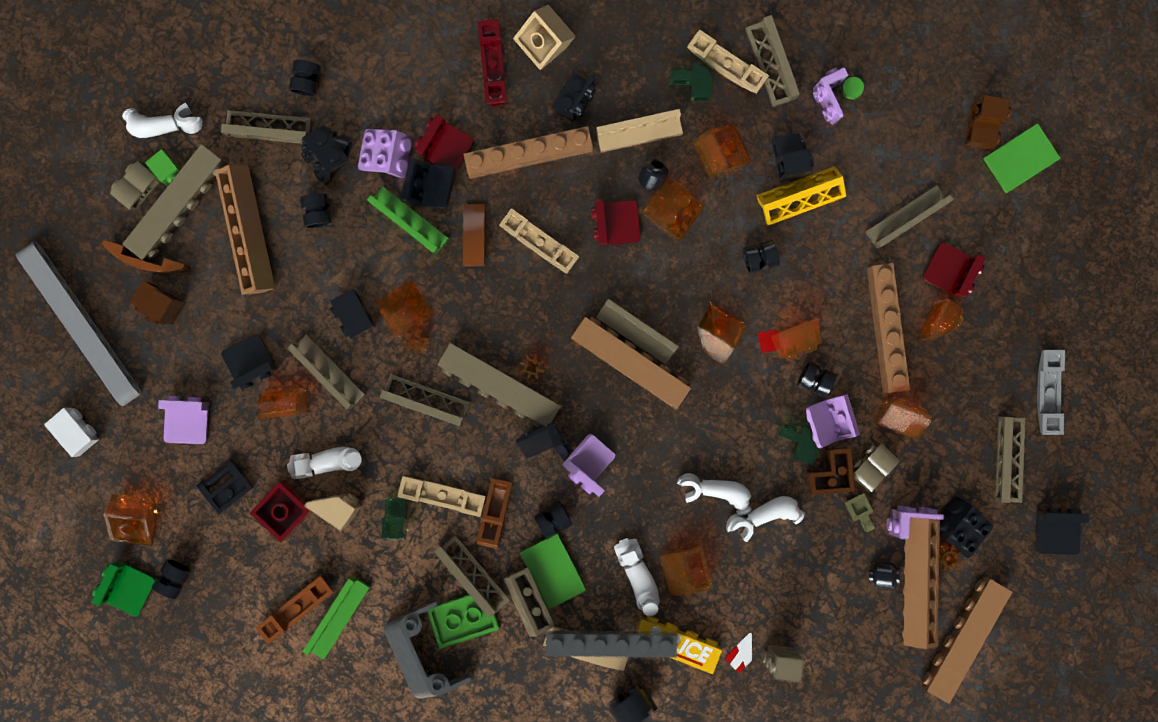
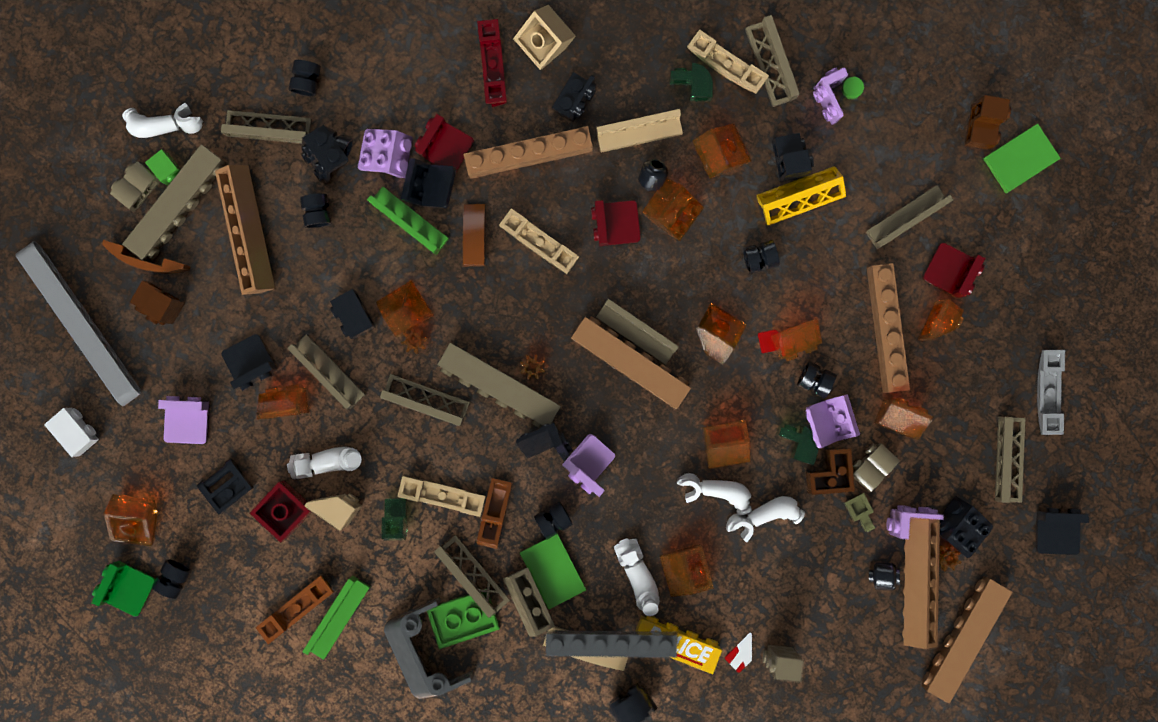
(726, 444): none -> clear orange slope

